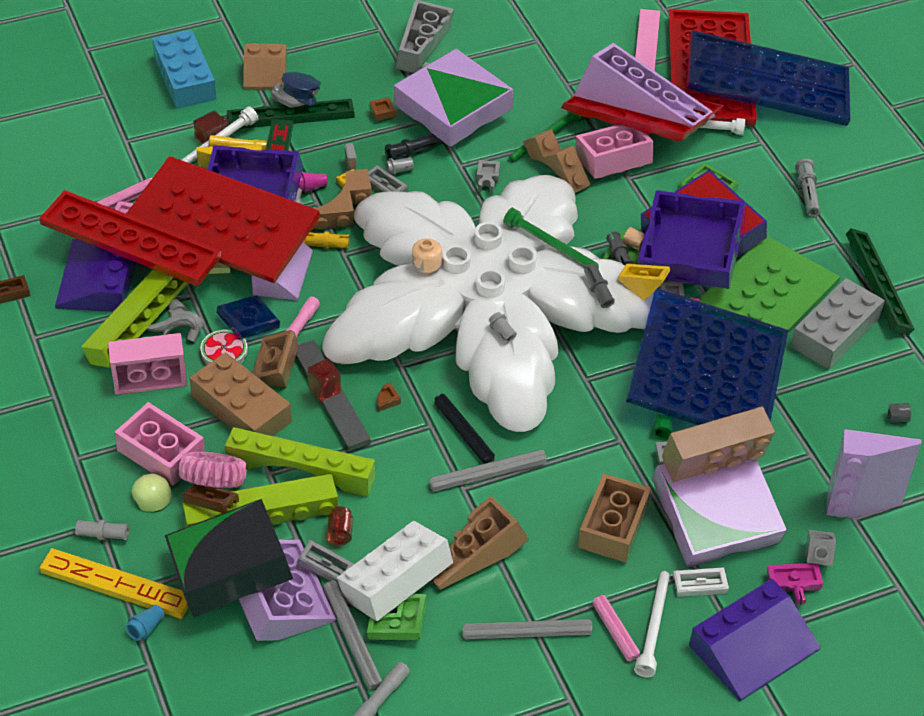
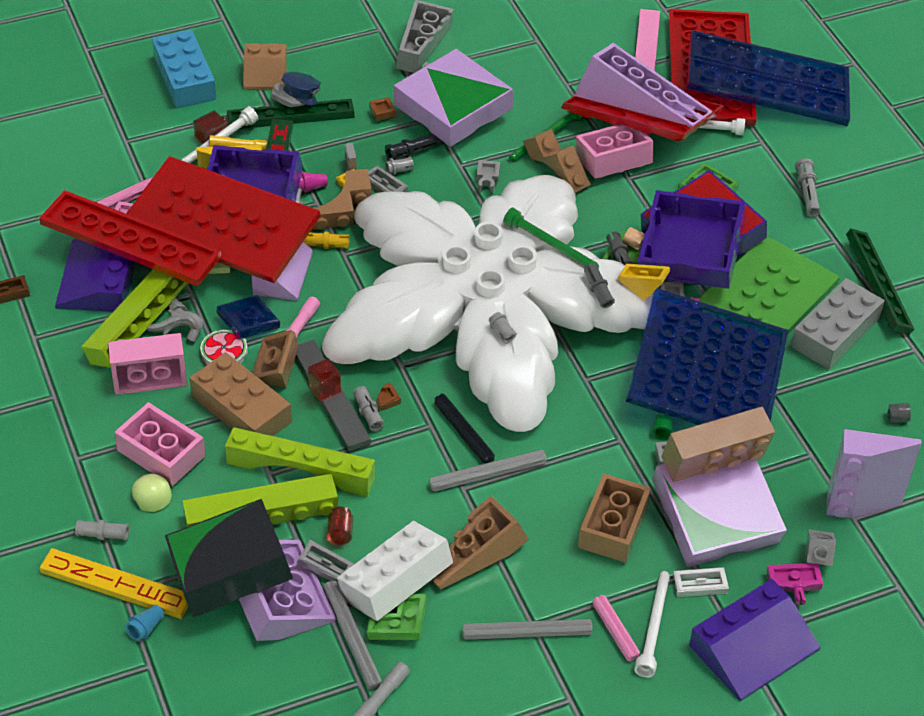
(210, 498): reddish brown tile -> none
(212, 469): bright pink gear -> none
(368, 408): none -> light grey pin
(427, 255): light nougat head -> none

